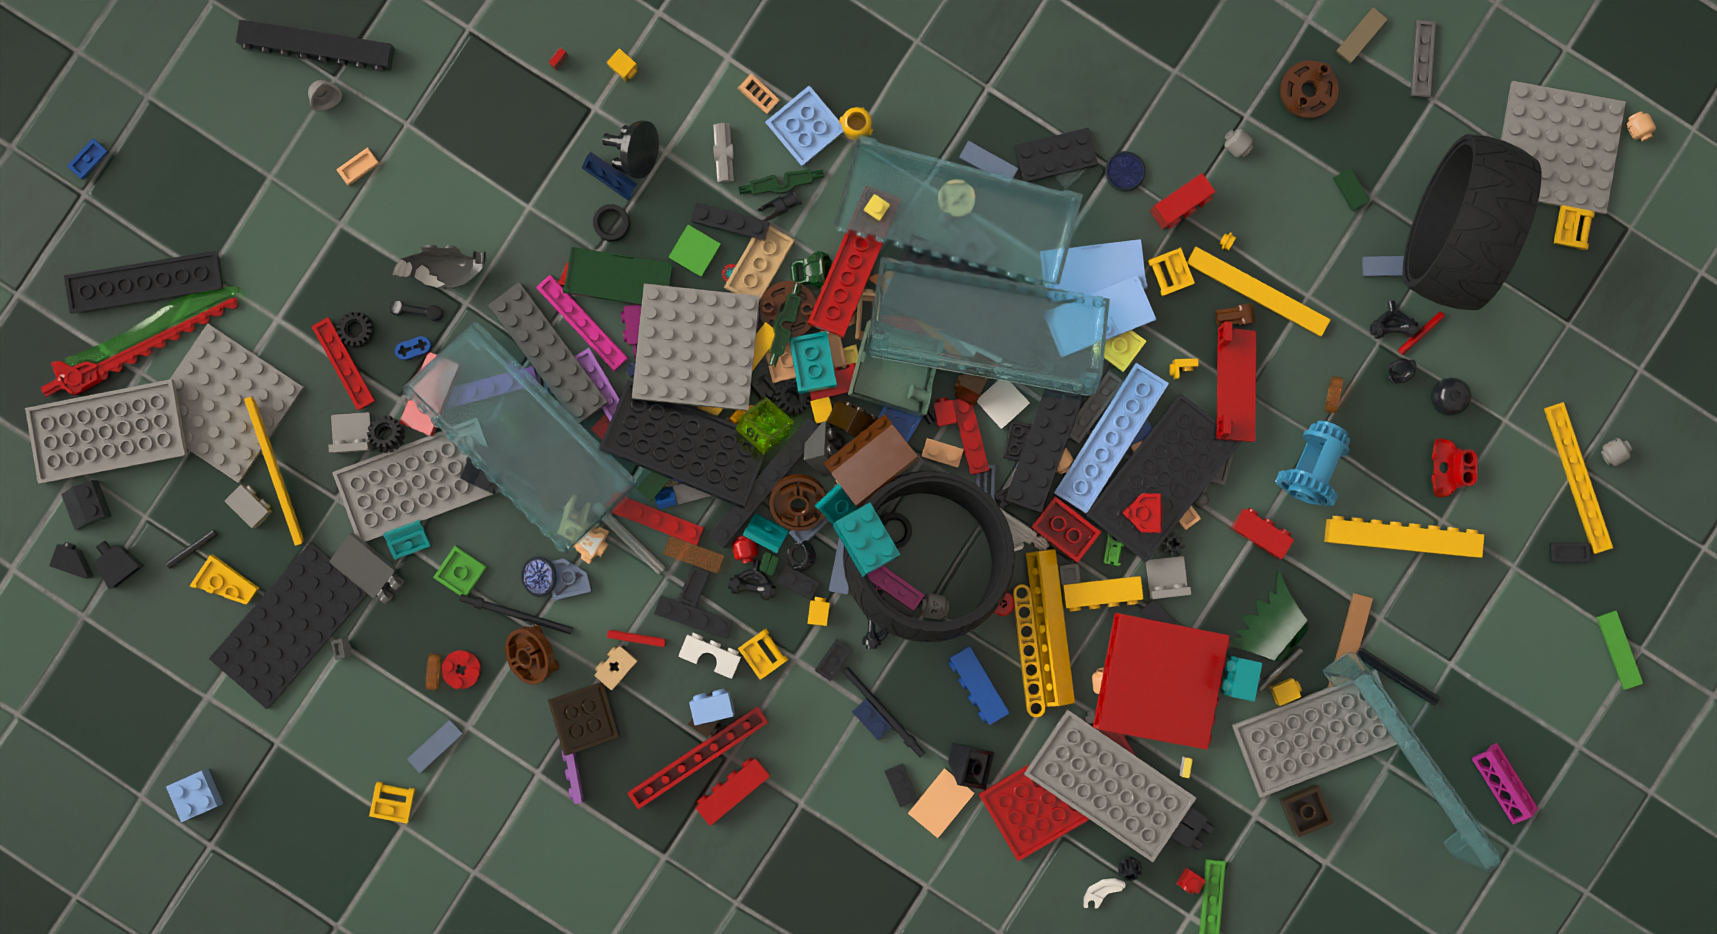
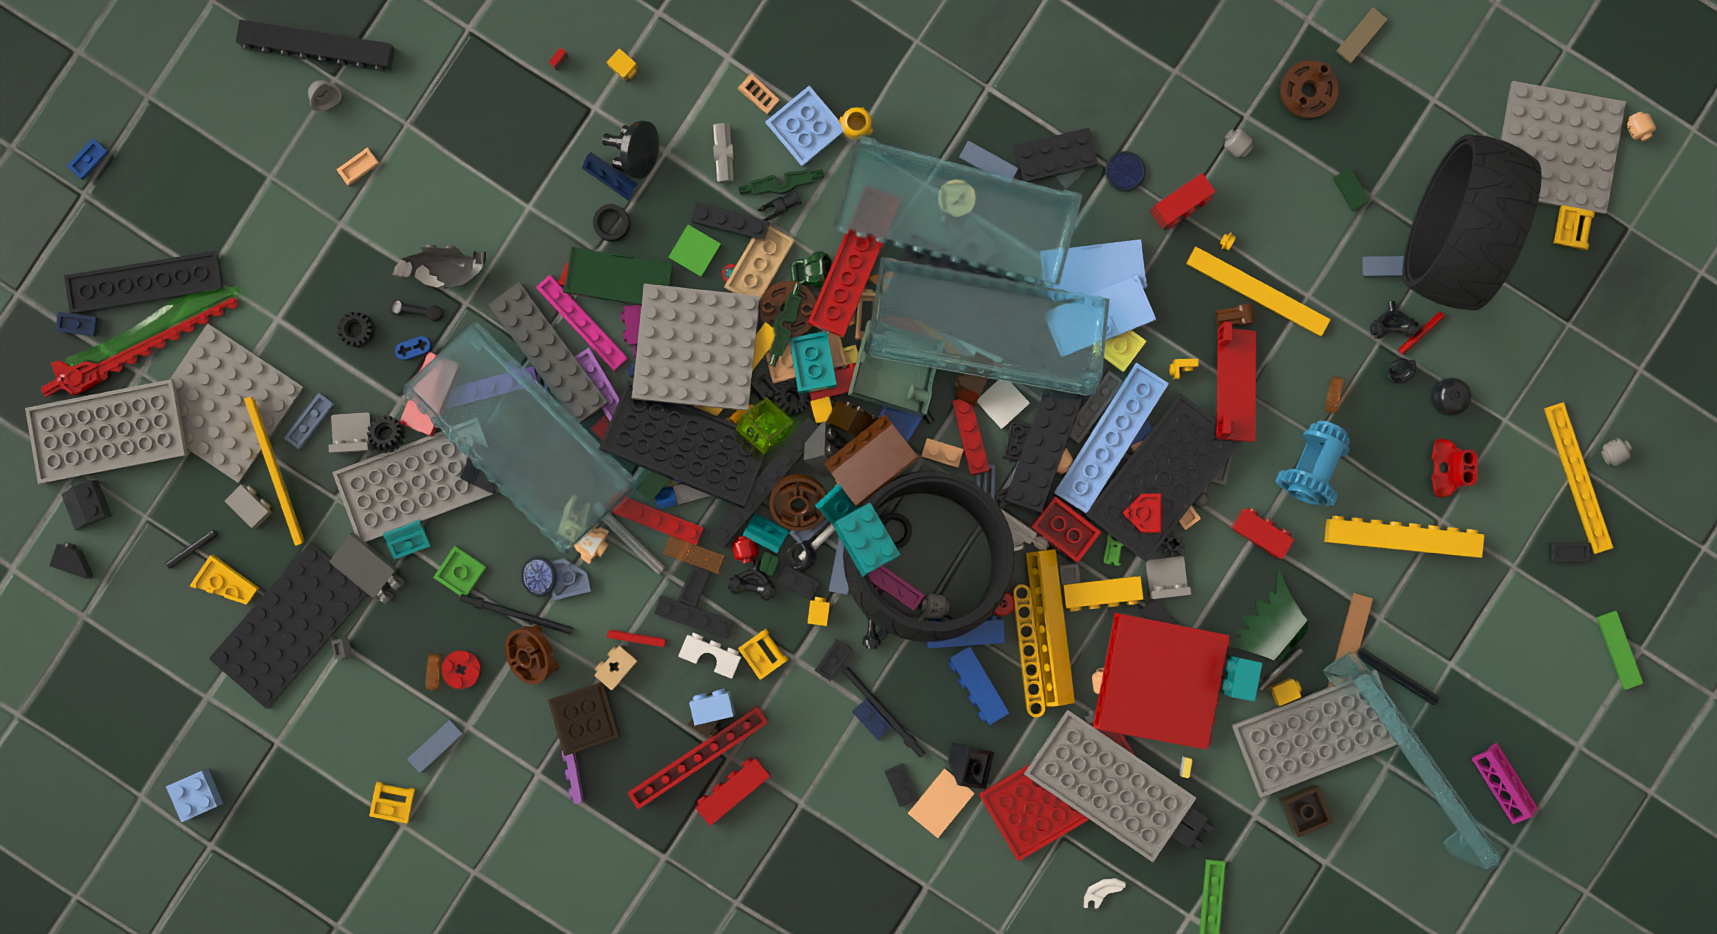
(76, 324): none -> dark blue plate
(116, 564): black torso -> none
(309, 421): none -> sand blue tile
(343, 364): red plate -> none
(819, 540): none -> white bar
(876, 207): light yellow plate -> none
(944, 412): red brick -> none
(987, 633): none -> blue brick
(1129, 868): black gear -> none
(1177, 270): yellow plate -> none
(1191, 881): red brick -> none
(1423, 59): flat silver tile -> none

